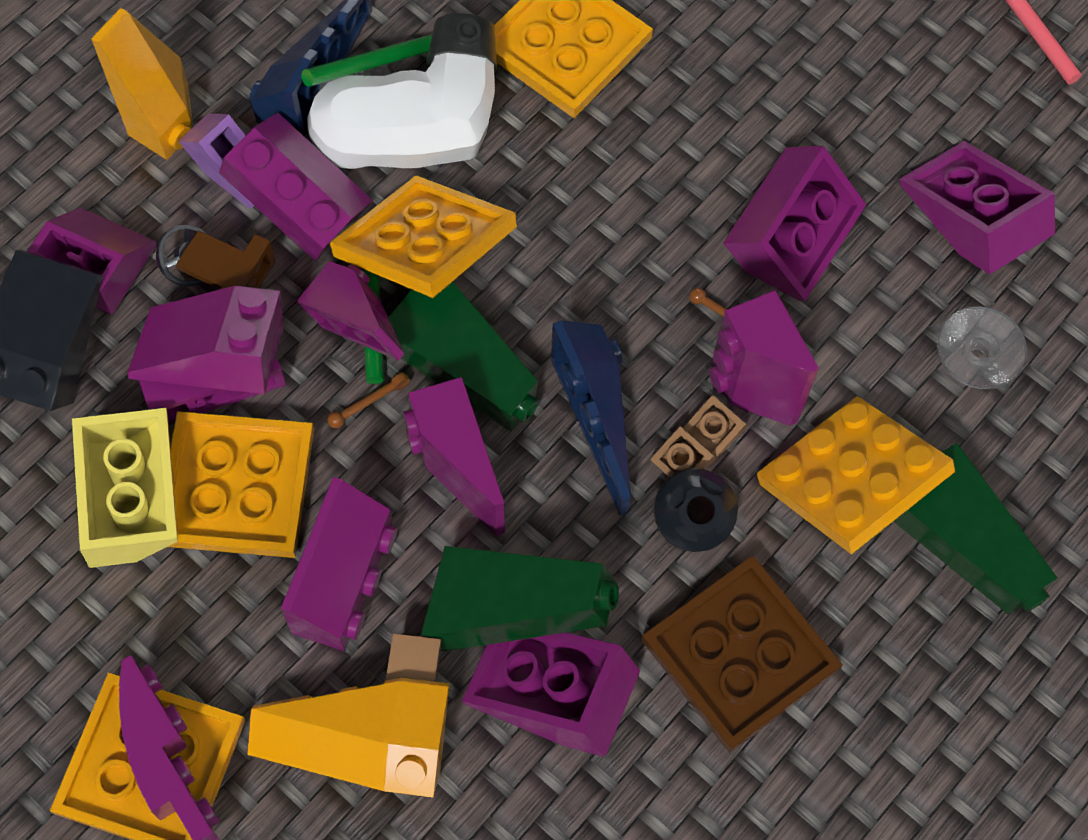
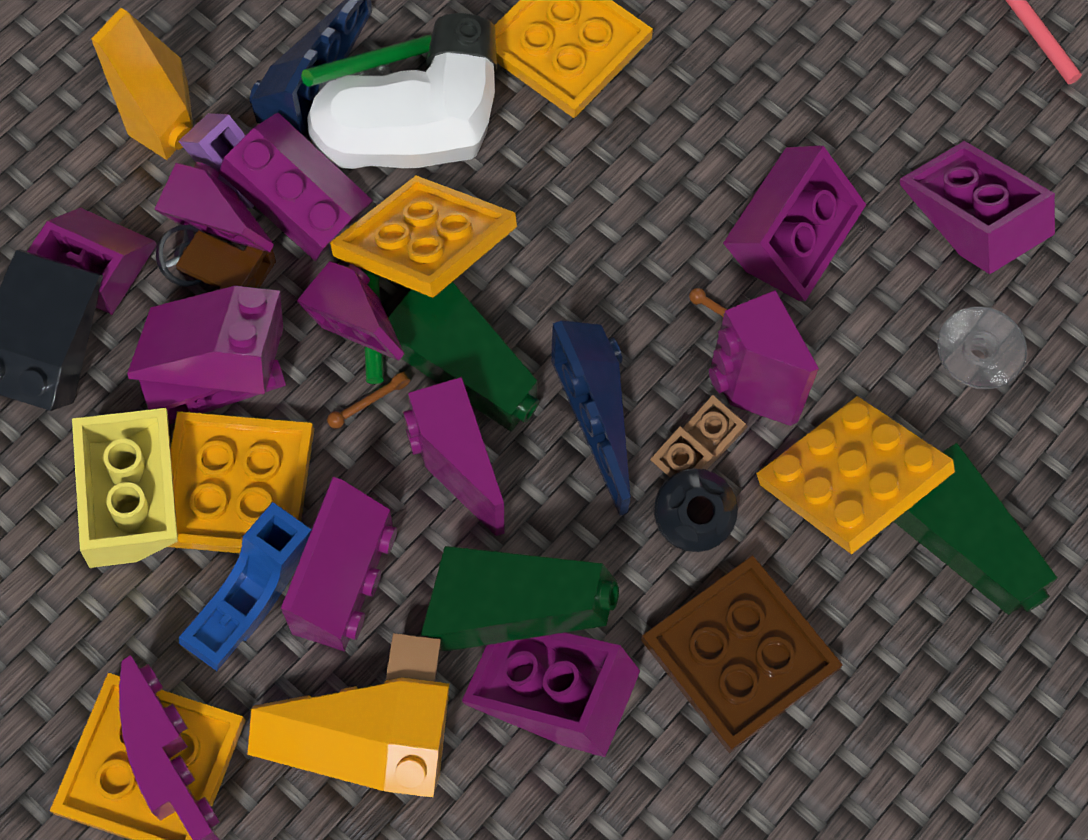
(202, 200): none -> magenta slope
(257, 580): none -> blue arch

